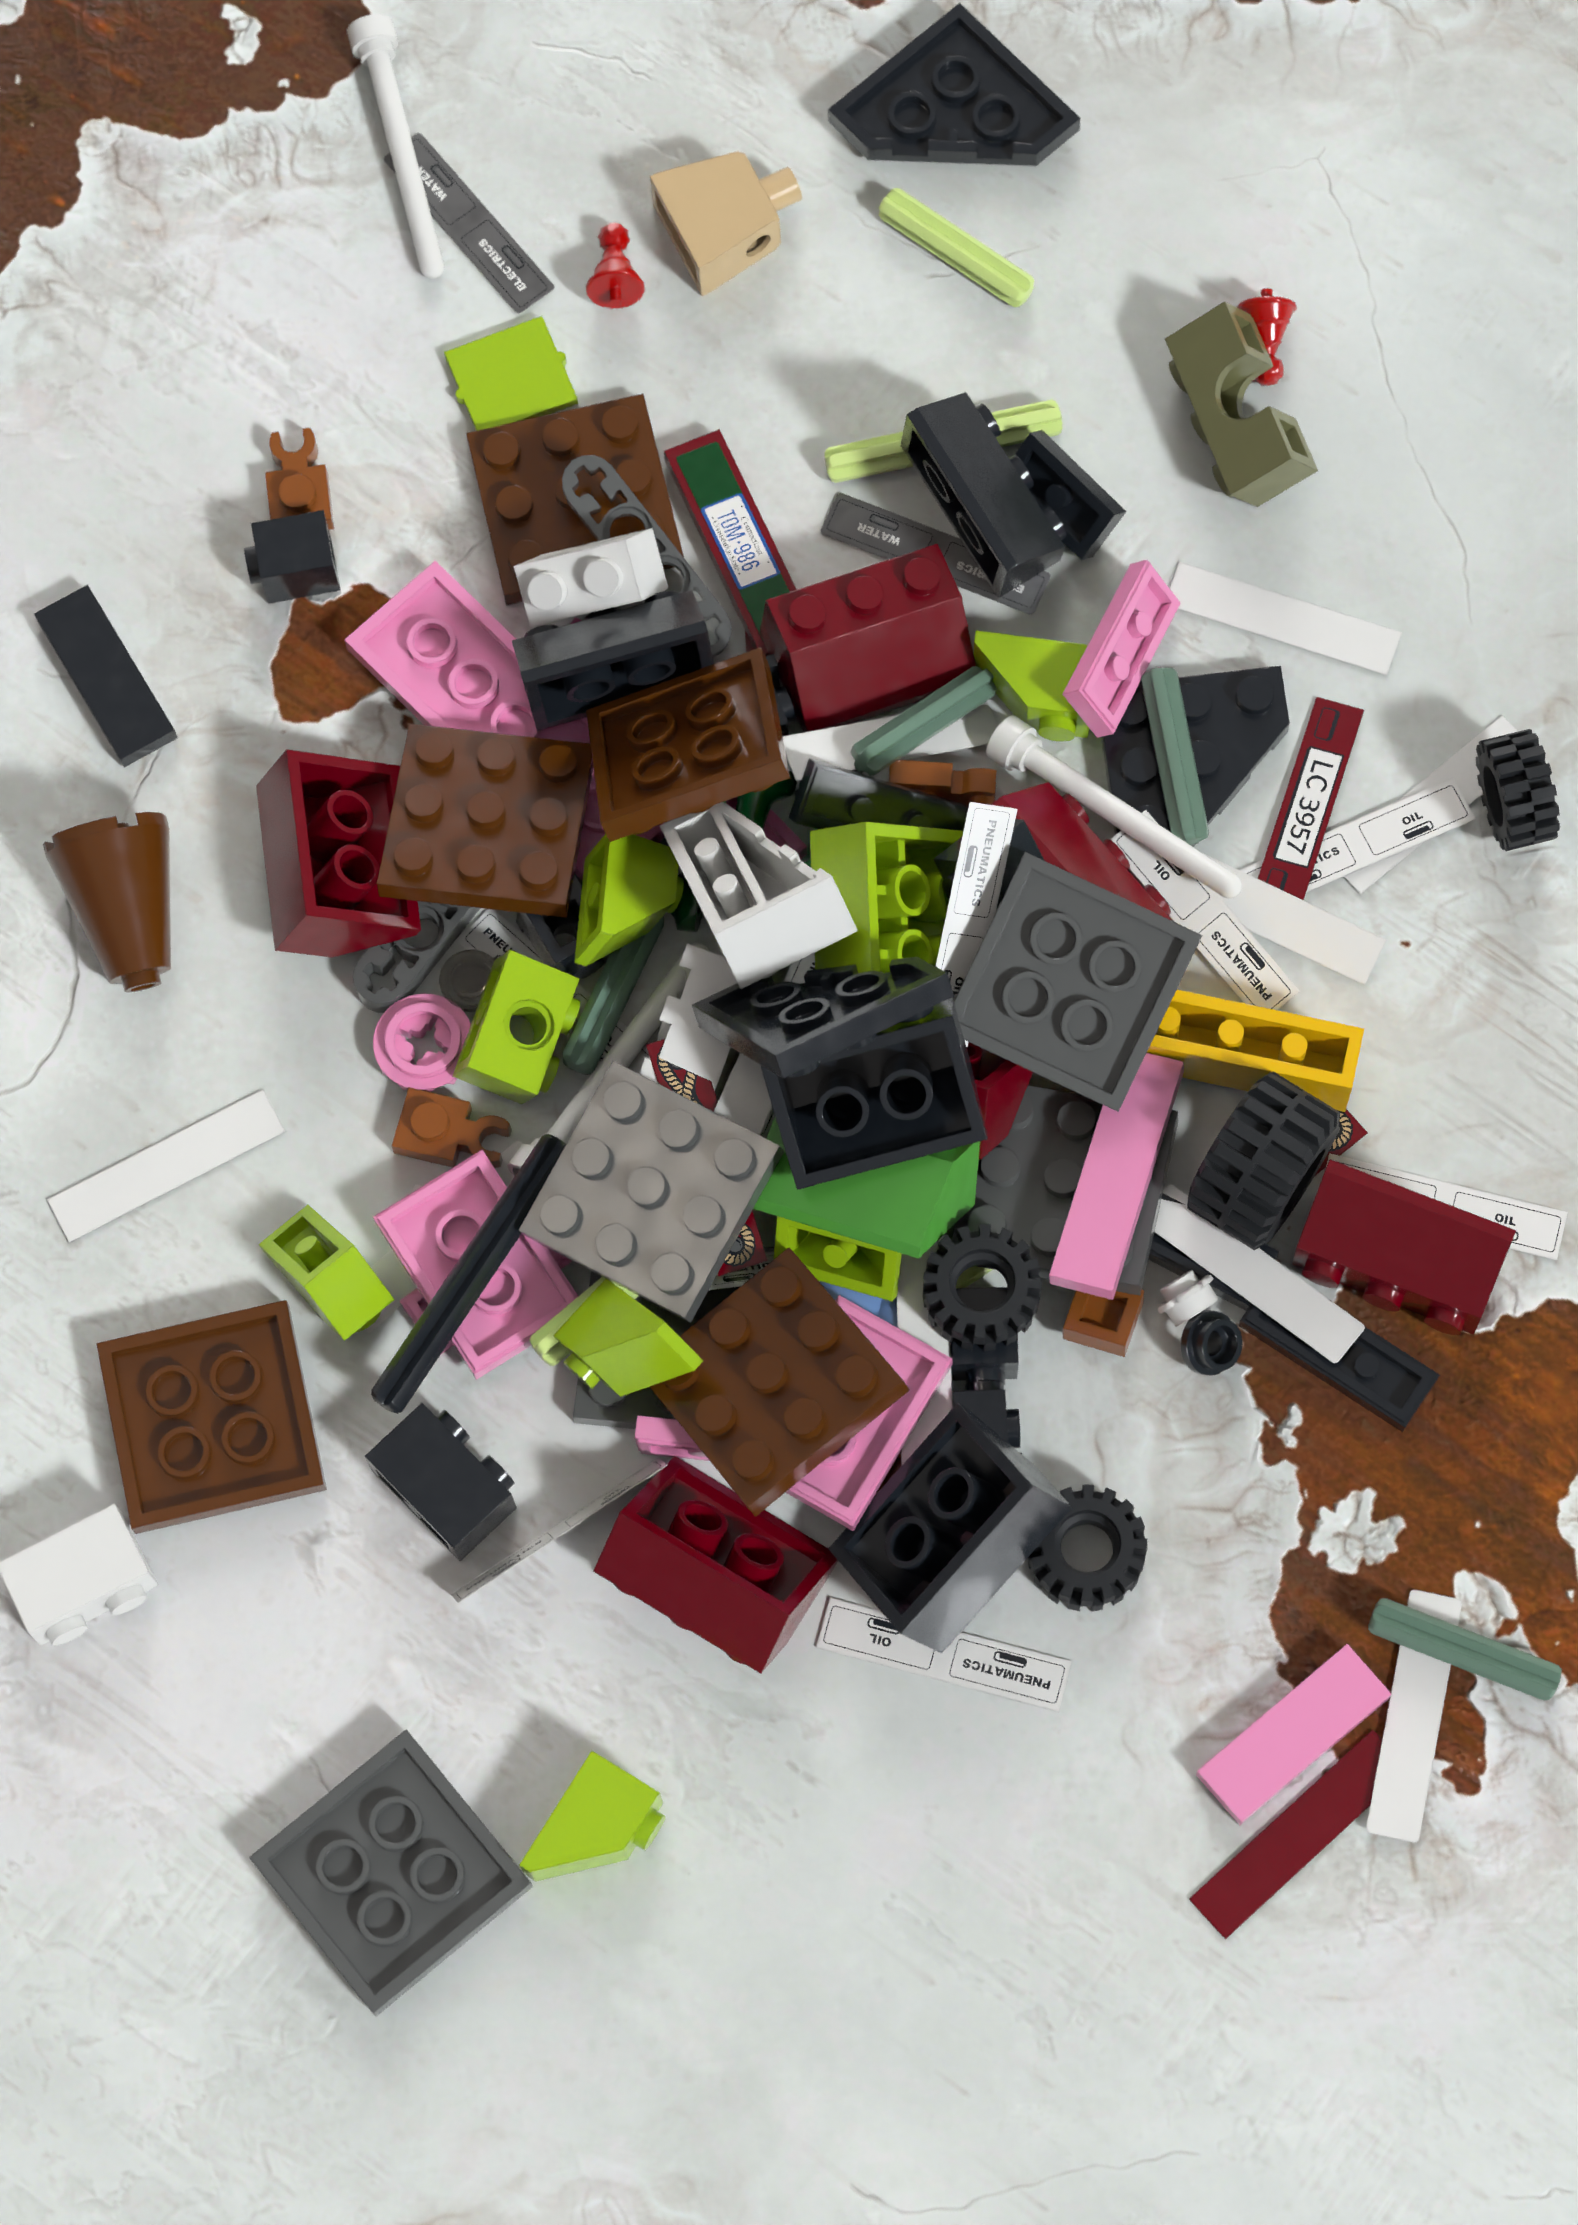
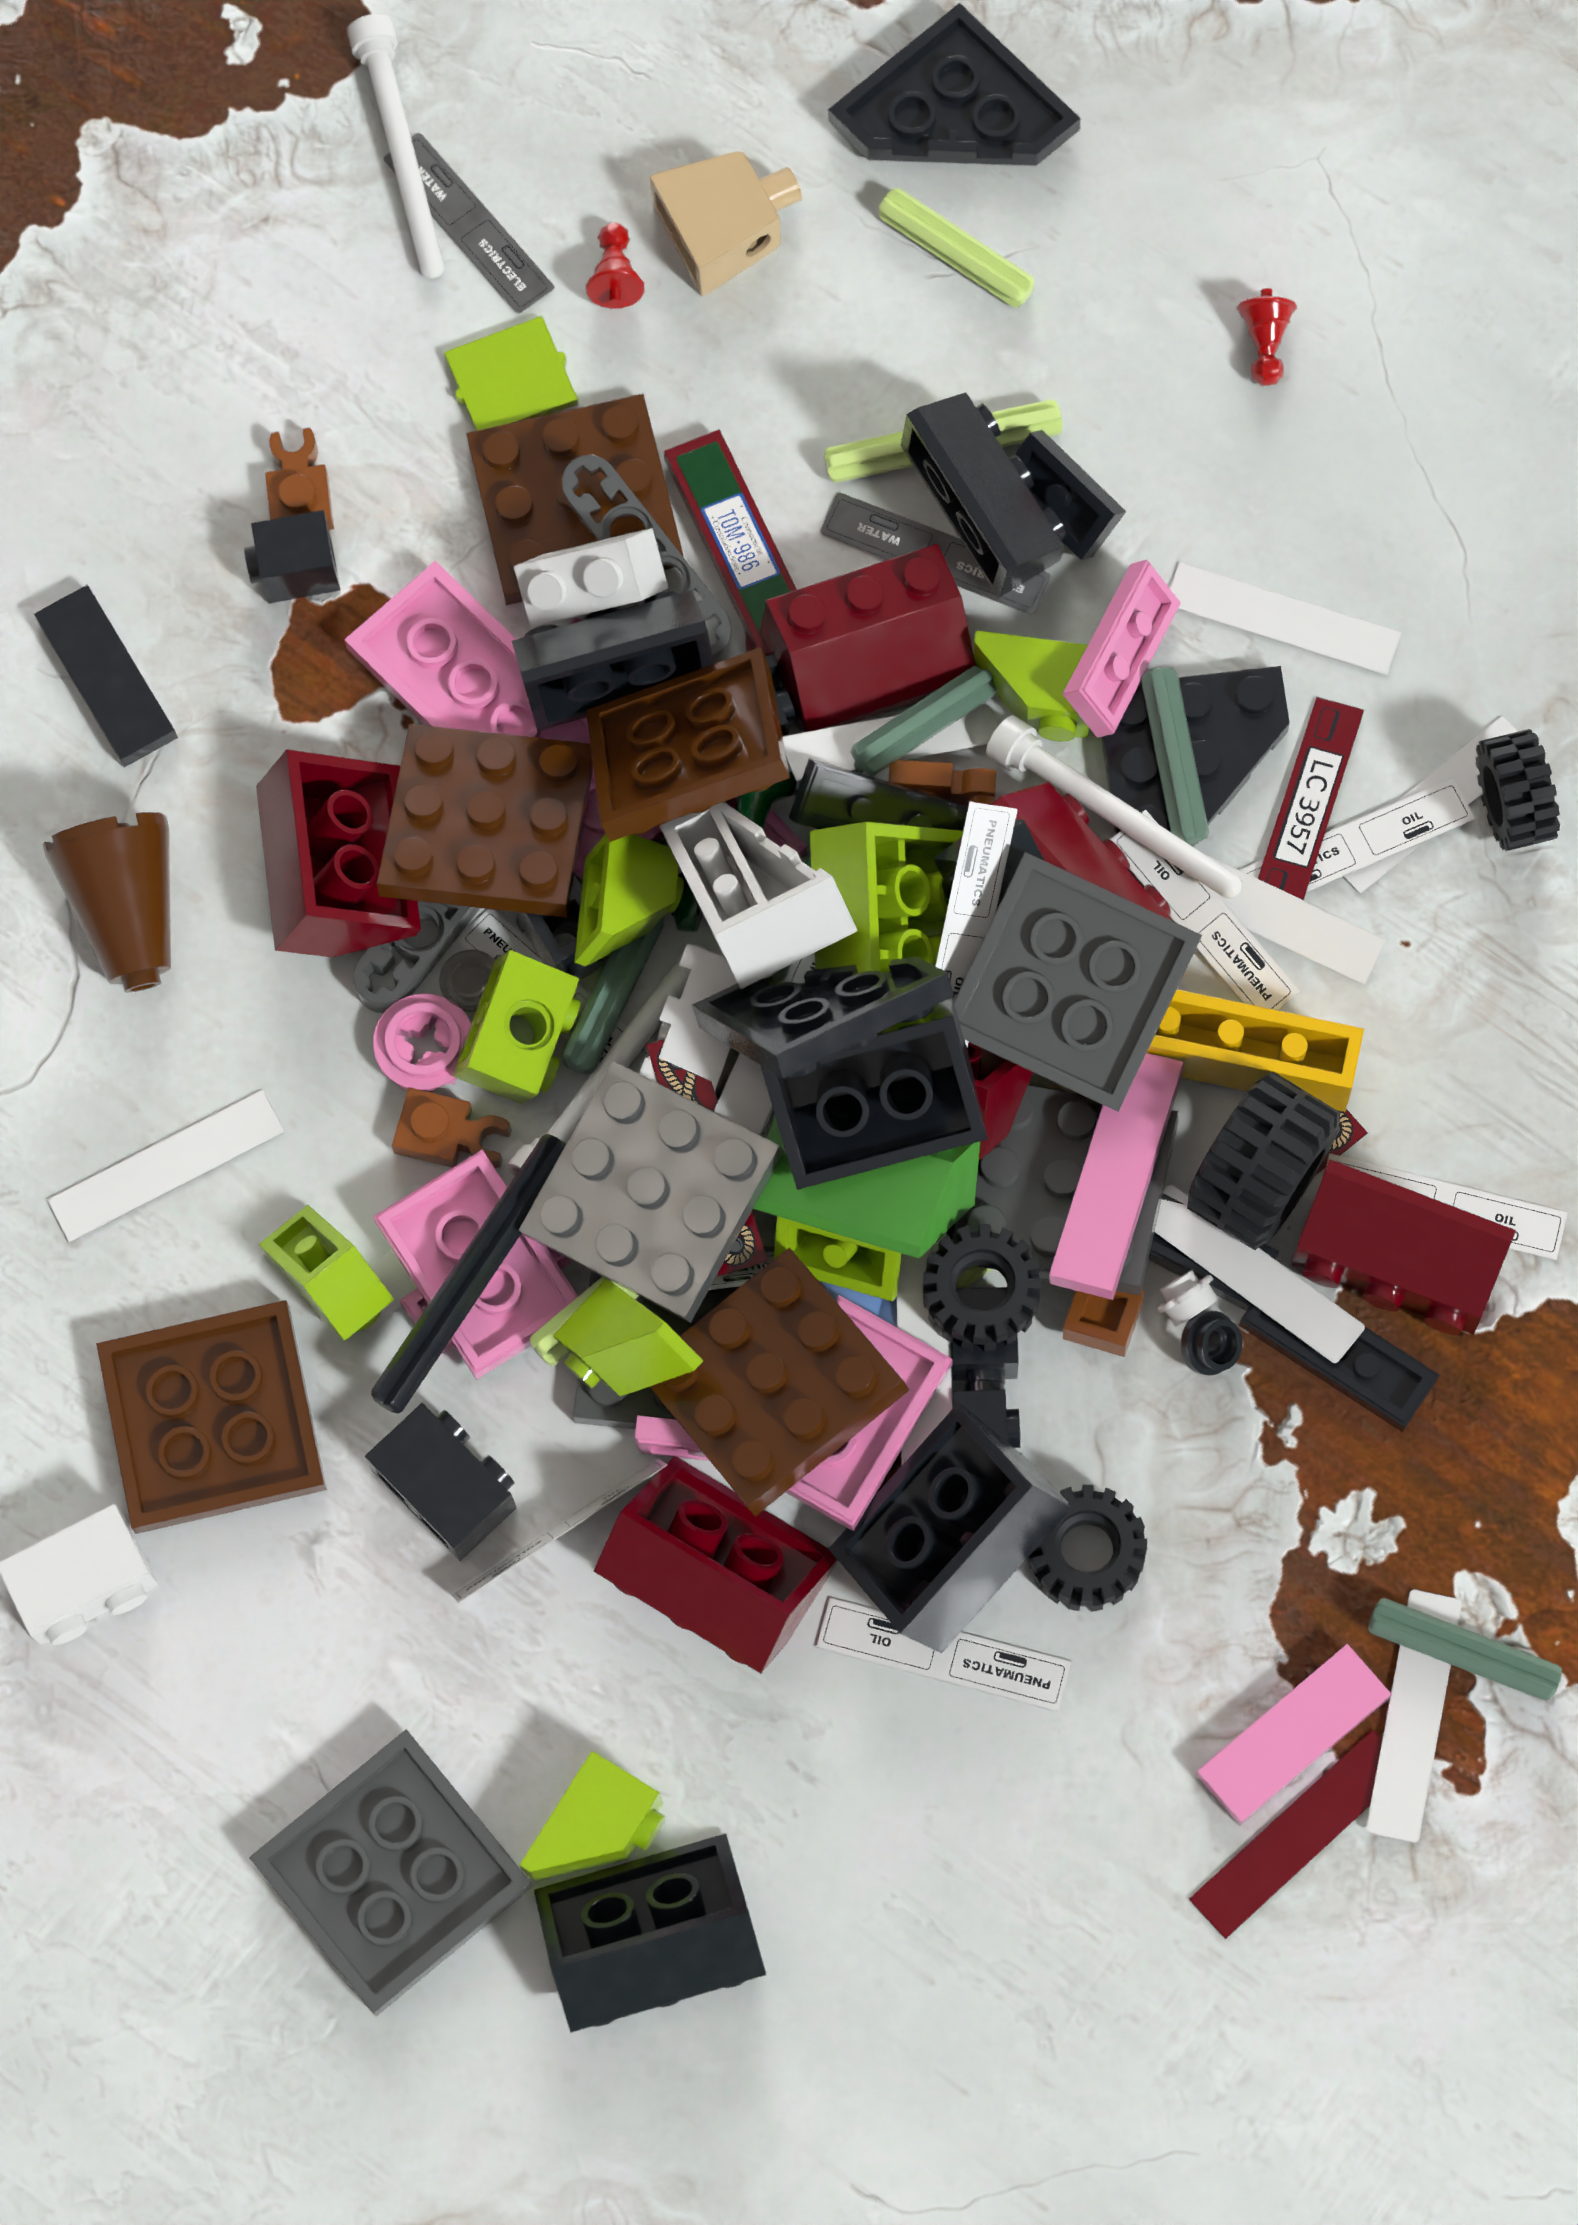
(648, 1933): none -> black slope
(1214, 366): olive arch -> none

